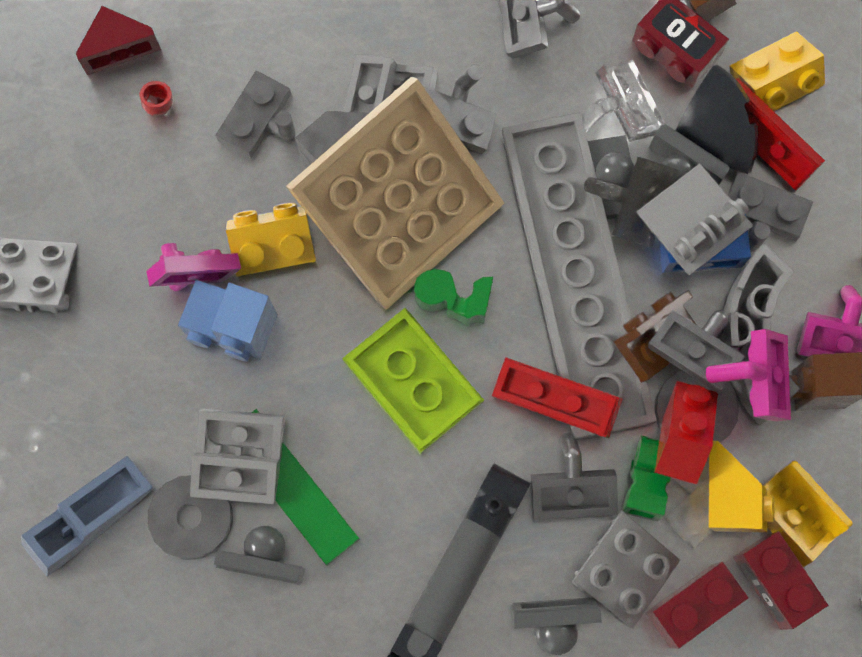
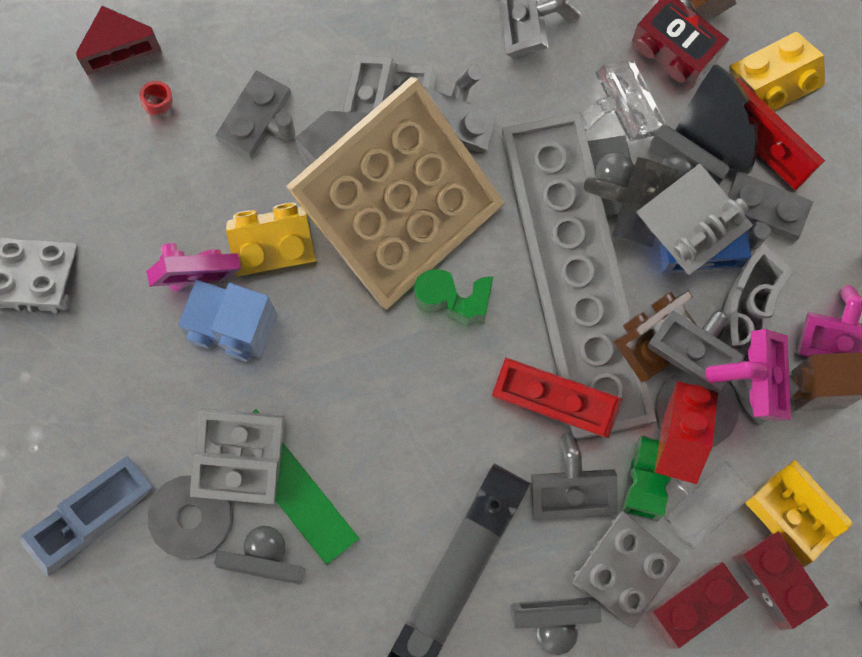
(413, 380): lime tile -> none
(736, 496): yellow slope -> none

